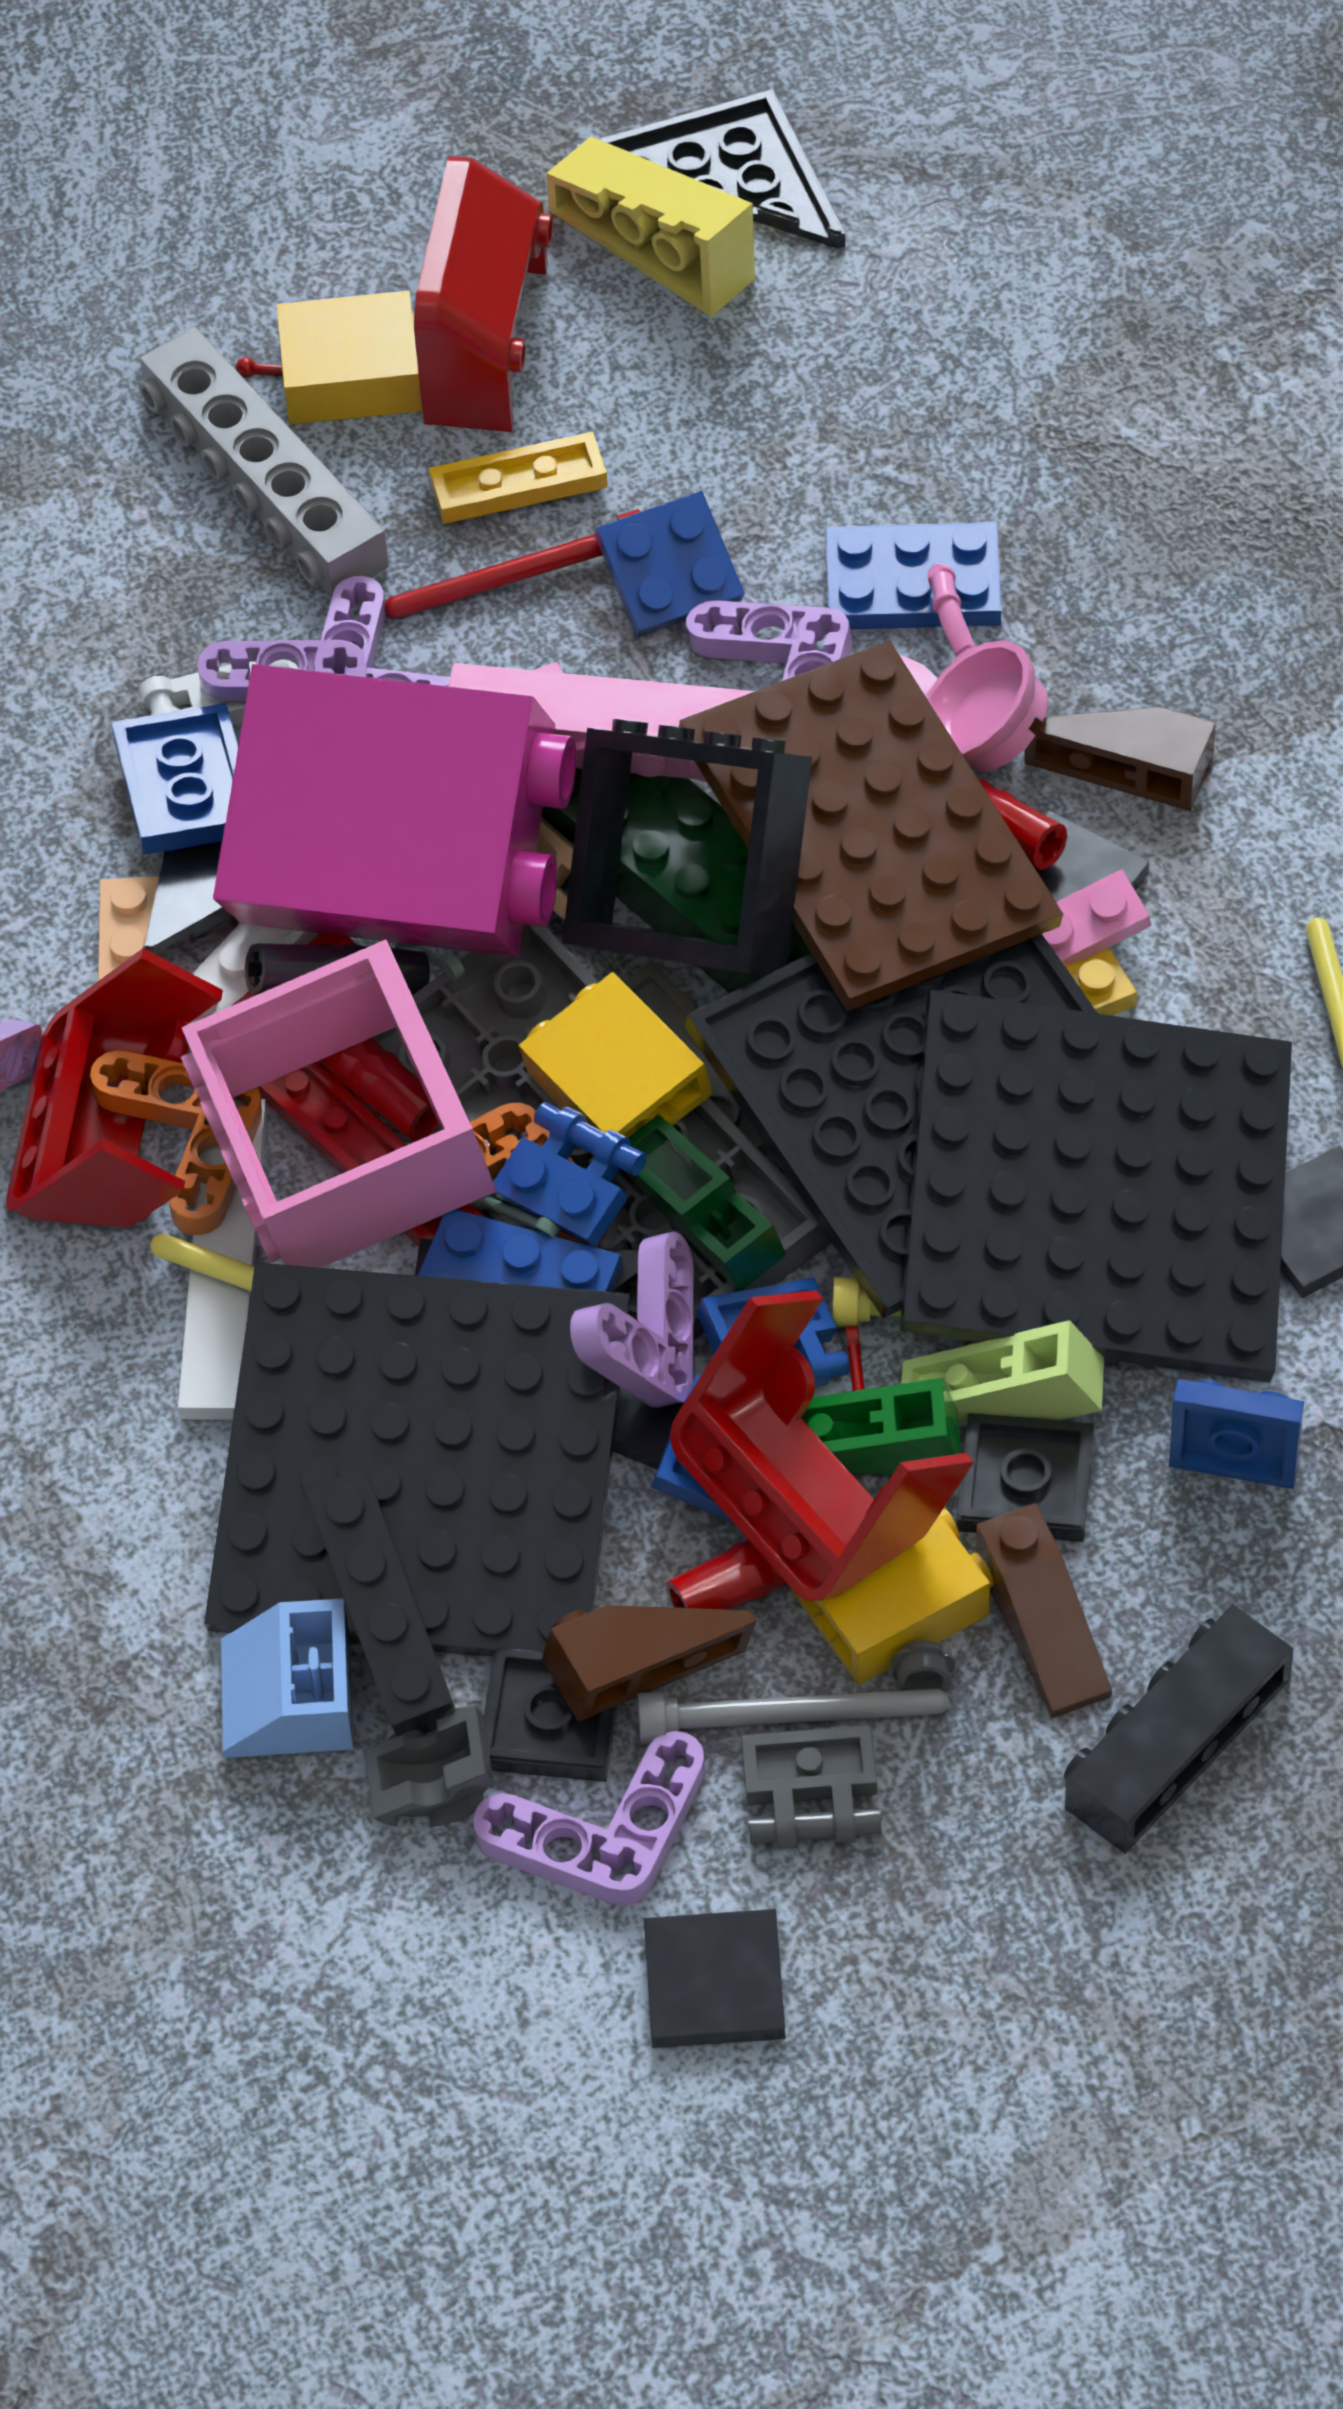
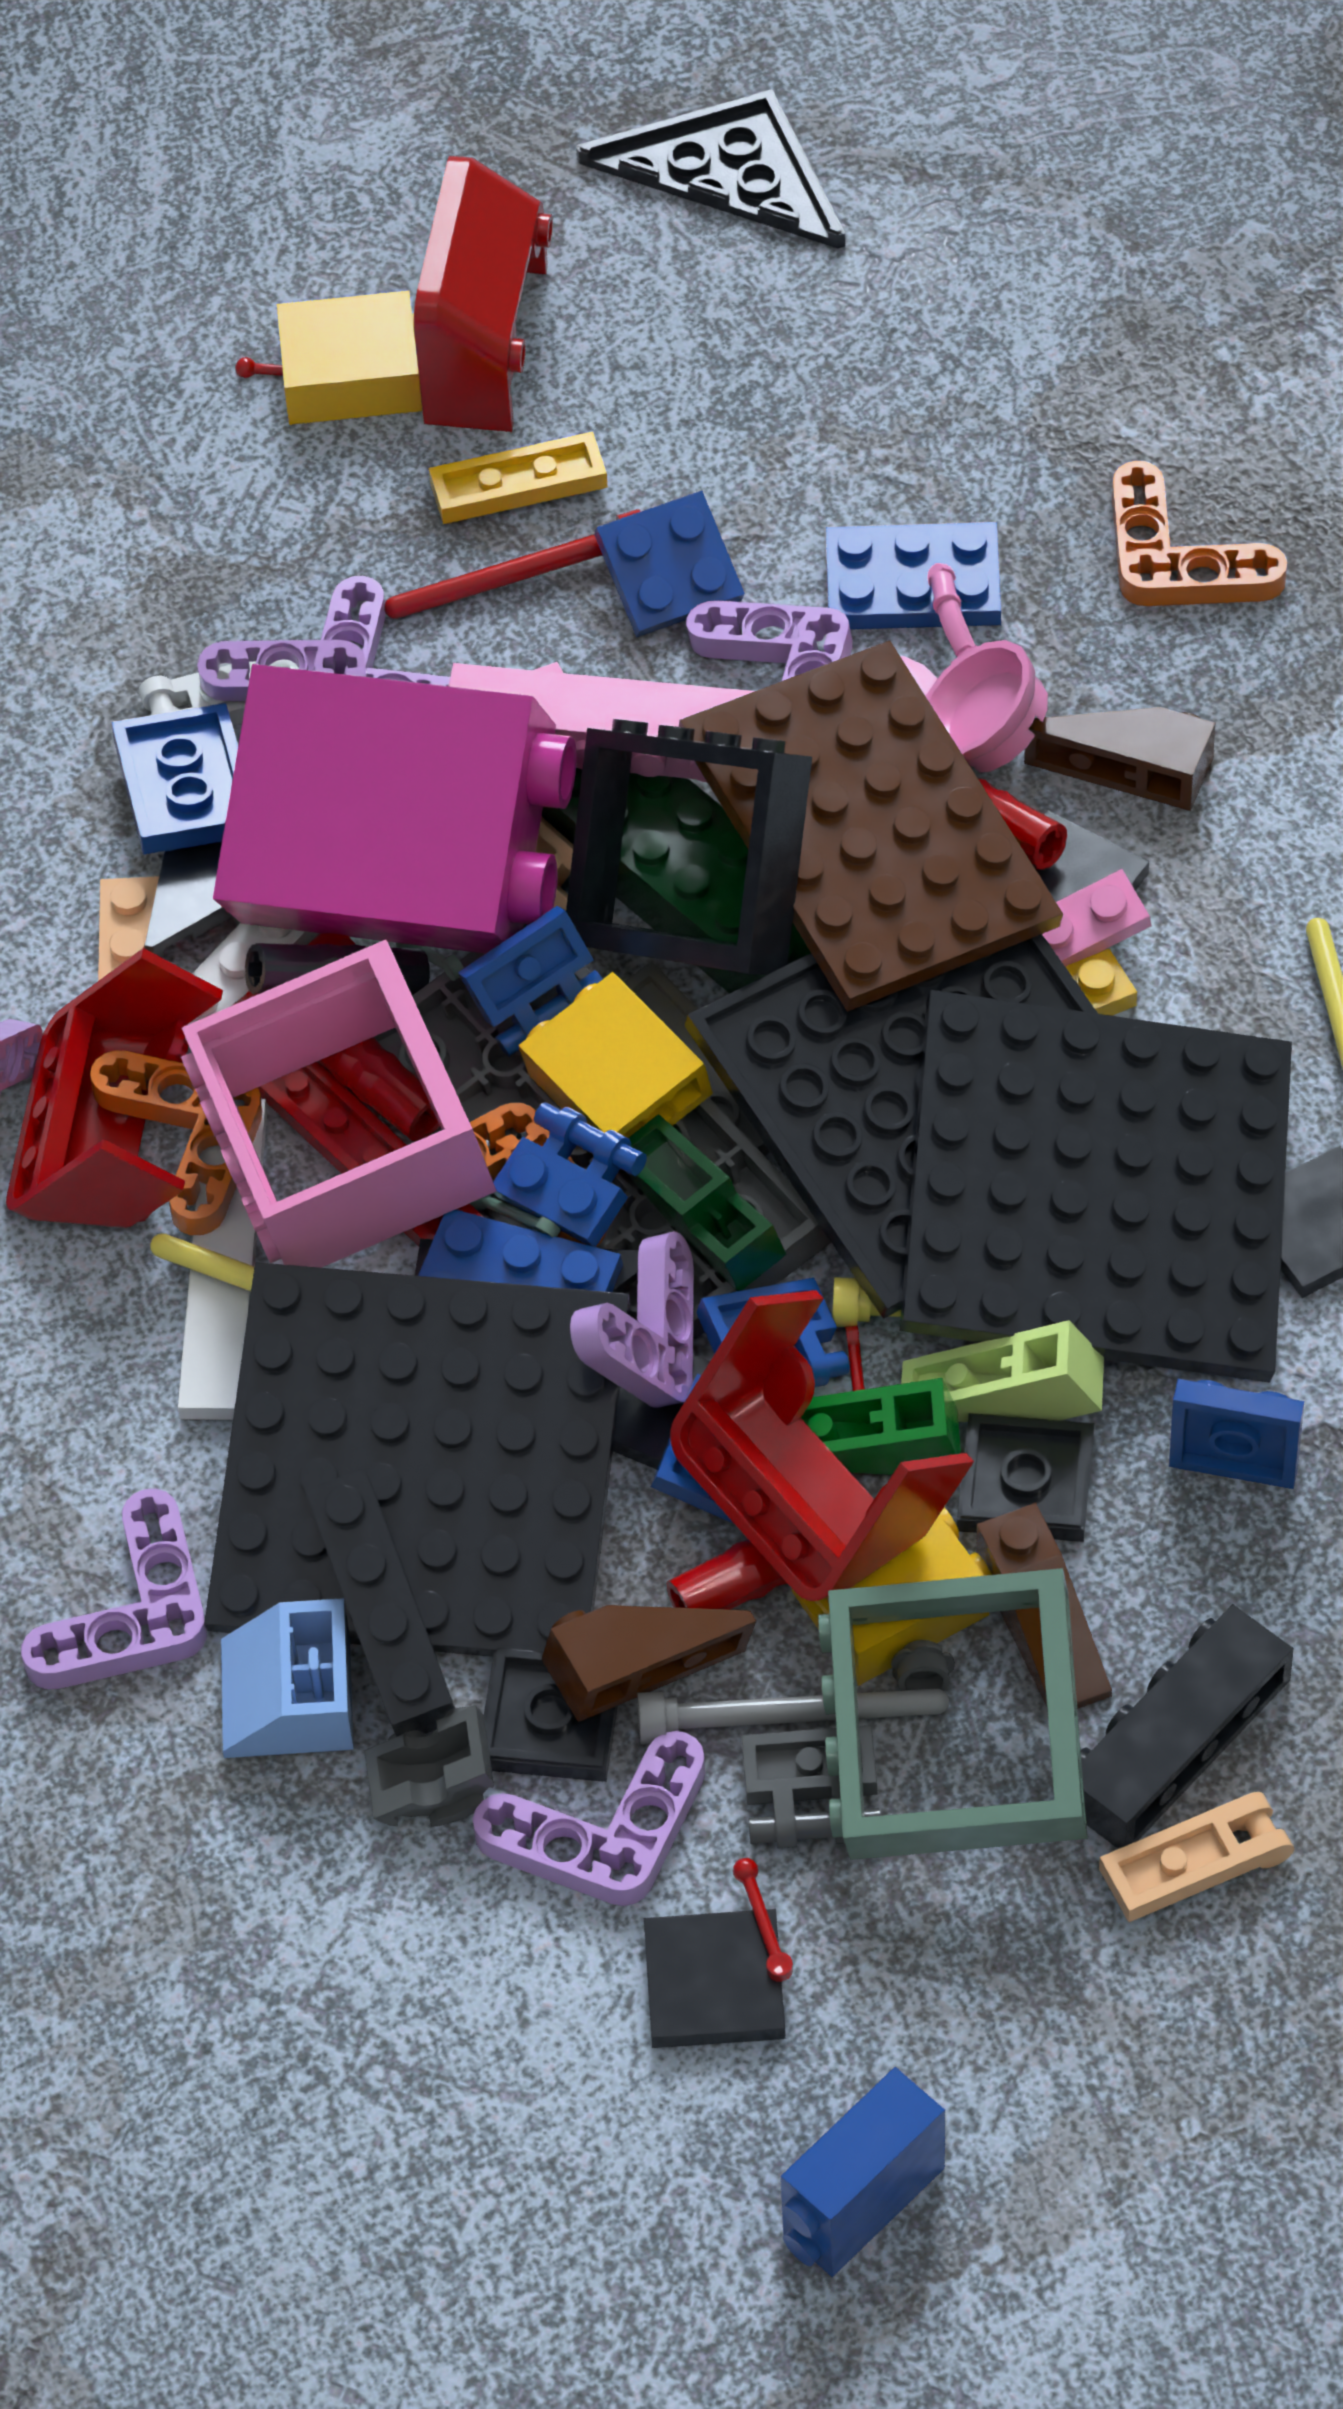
(157, 1607): none -> lavender beam
(262, 462): light grey brick -> none
(524, 969): none -> blue plate
(658, 221): light yellow wedge -> none
(778, 1964): none -> red hinge
(862, 2173): none -> blue brick
(963, 1827): none -> sand green window
(1159, 559): none -> orange beam
(1194, 1856): none -> light nougat plate

